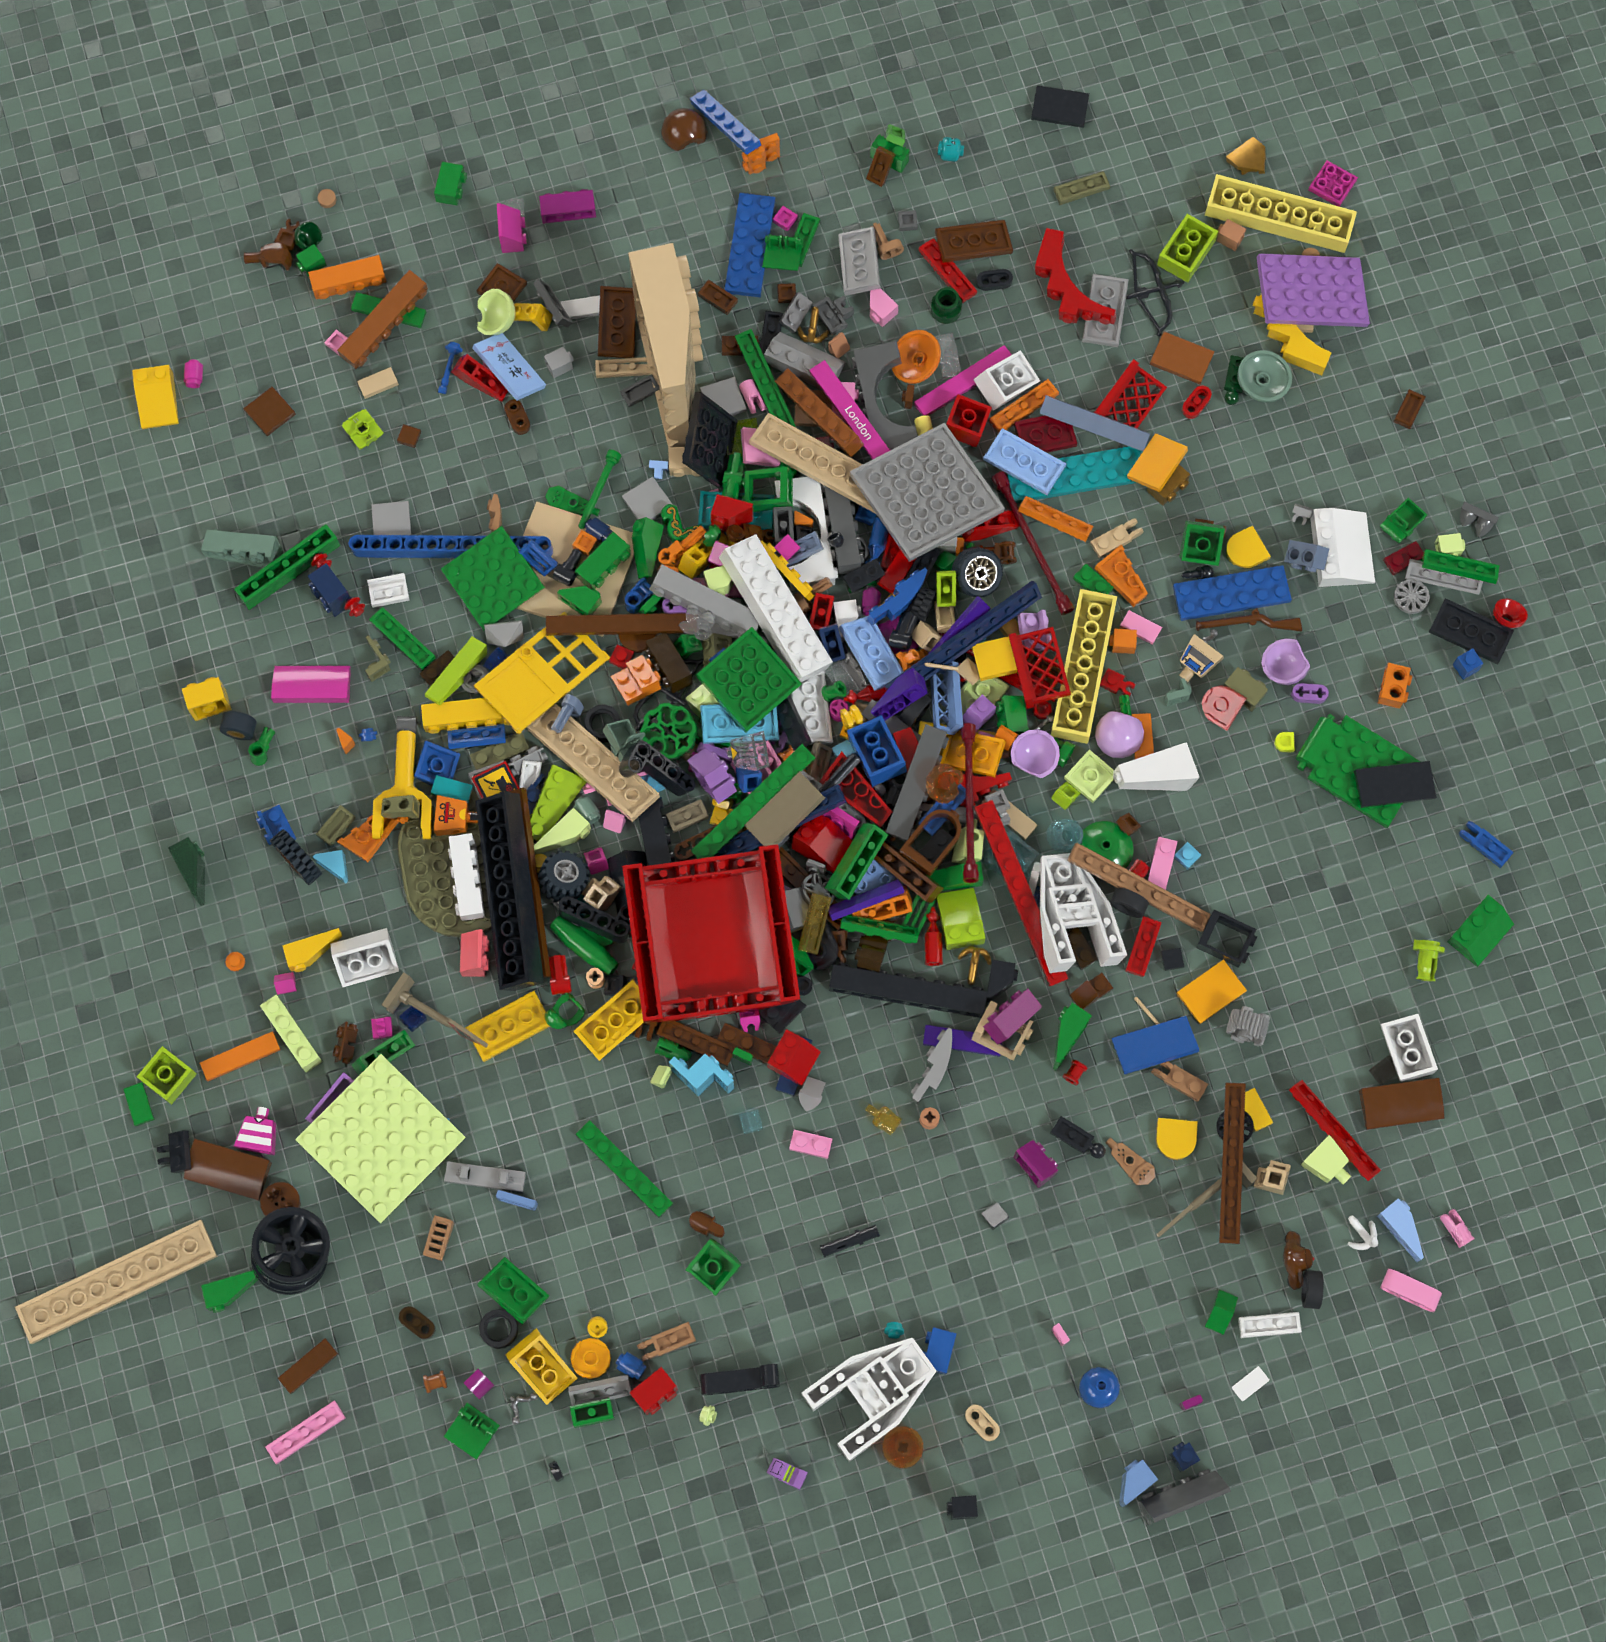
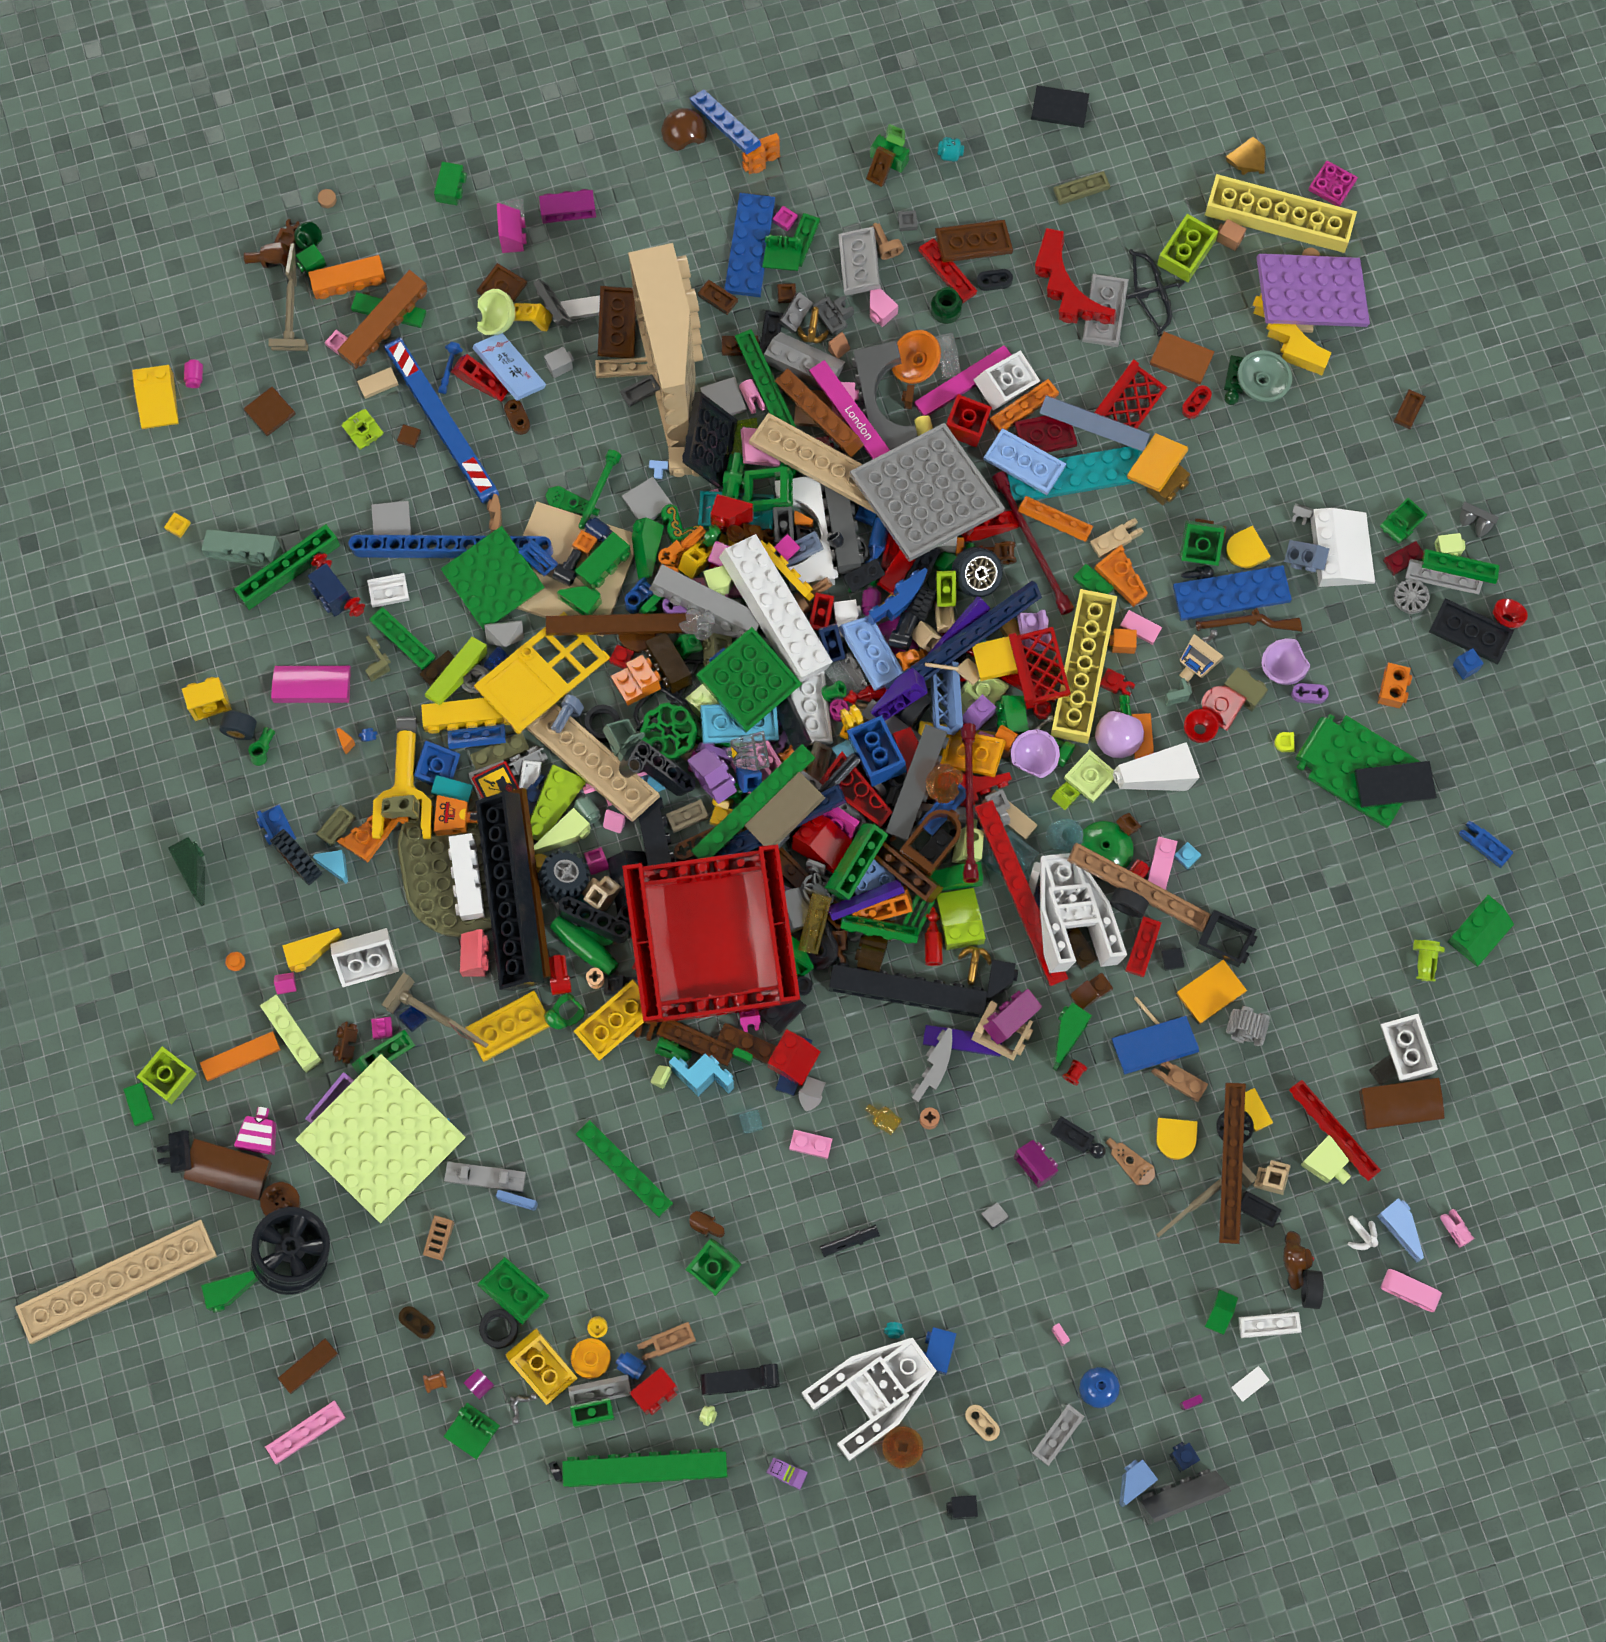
(177, 525): none -> yellow tile
(288, 342): none -> dark tan piece
(441, 420): none -> blue beam
(645, 1468): none -> green brick
(1058, 1435): none -> light grey plate
(1201, 717): none -> red piece
(1259, 1209): none -> black tile

